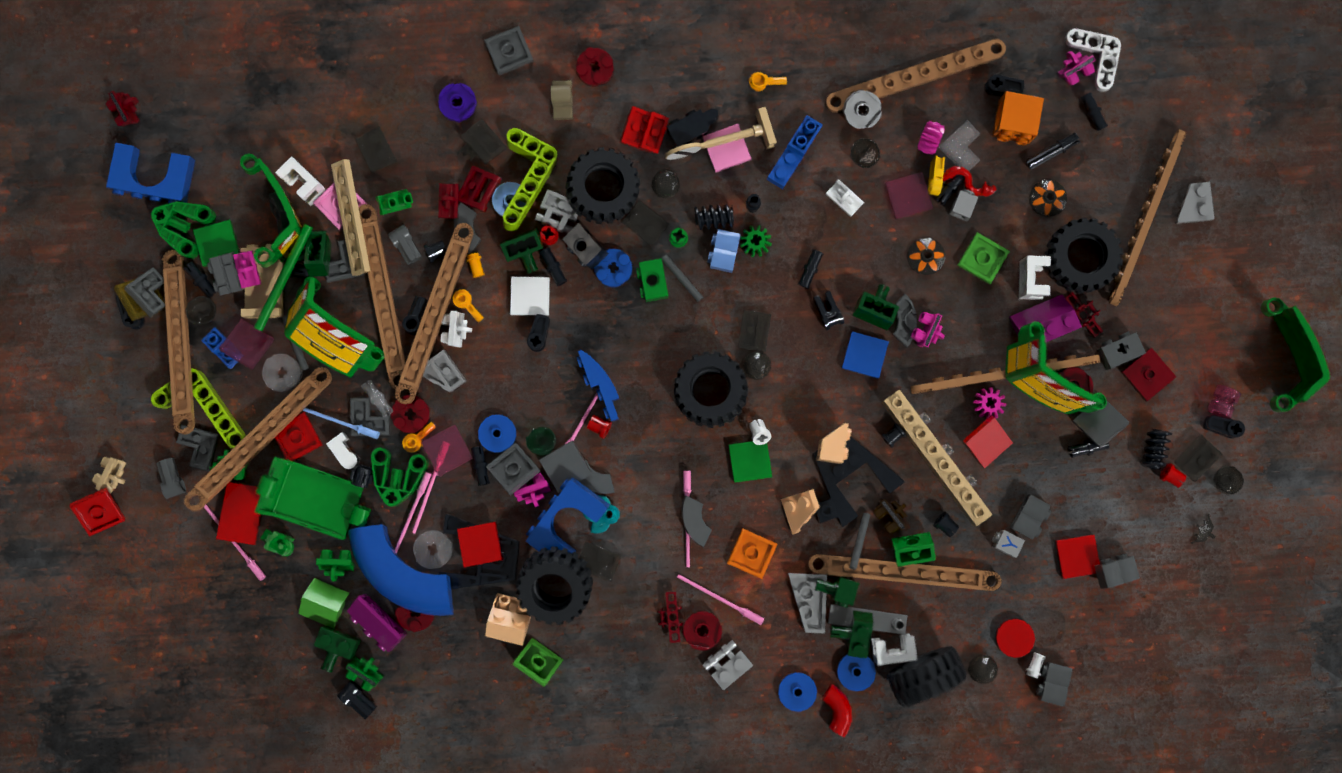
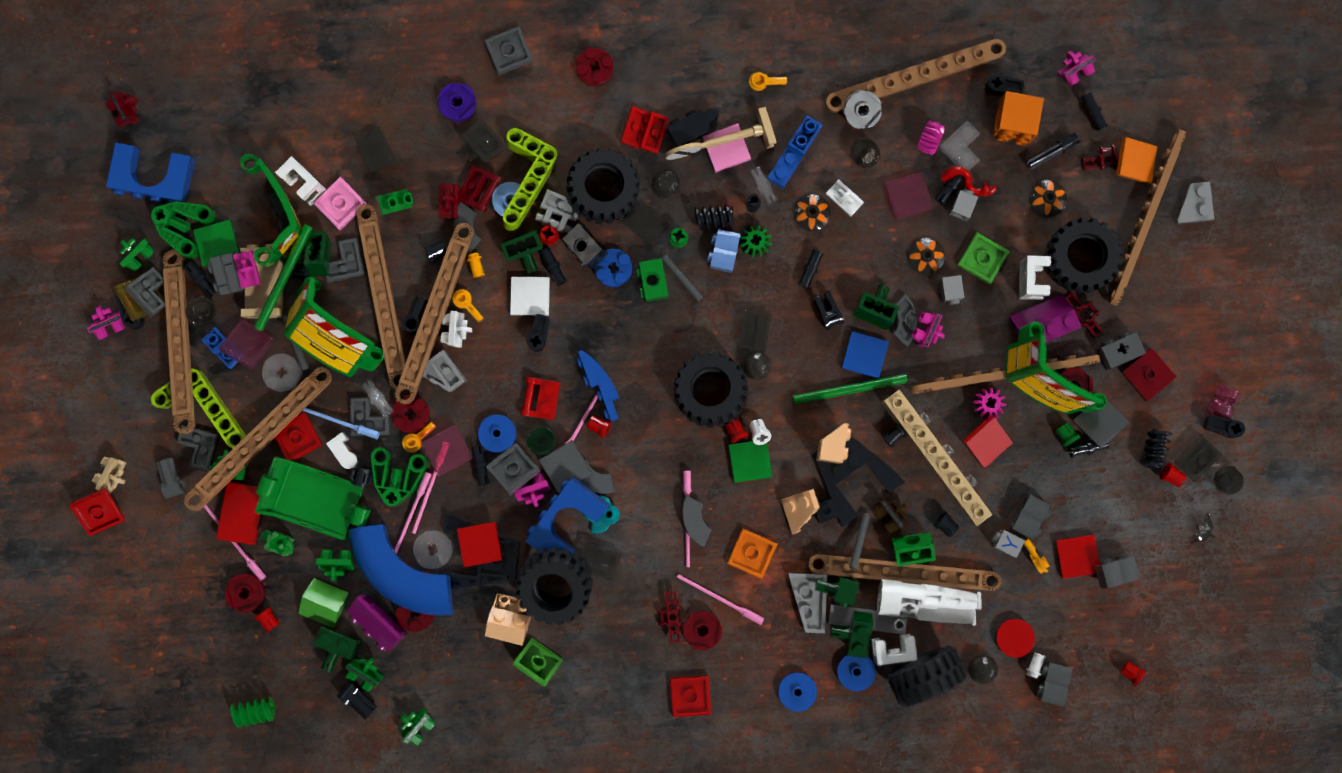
(99, 328): none -> dark pink hips
(130, 260): none -> green hips
(236, 586): none -> dark red plate
(254, 713): none -> green piece
(266, 616): none -> red bush
(350, 217): tan plate -> none
(403, 241): dark grey piece -> none
(413, 723): none -> green hips
(546, 401): none -> red plate
(562, 100): dark tan tile -> none
(690, 696): none -> red tile
(732, 669): light grey plate -> none
(738, 434): none -> red bush
(763, 185): none -> clear pin
(805, 219): none -> clear smoke dish
(841, 710): red cylinder -> none
(850, 389): none -> green piece
(927, 602): none -> white piece
(936, 175): yellow piece -> none
(951, 289): none -> light grey brick
(1040, 563): none -> light orange plate
(1067, 434): none -> green bush
(1101, 158): none -> dark red piece
(1105, 54): white beam -> none
(1132, 673): none -> red bush
(1136, 160): none -> orange tile
(1305, 351): green panel -> none

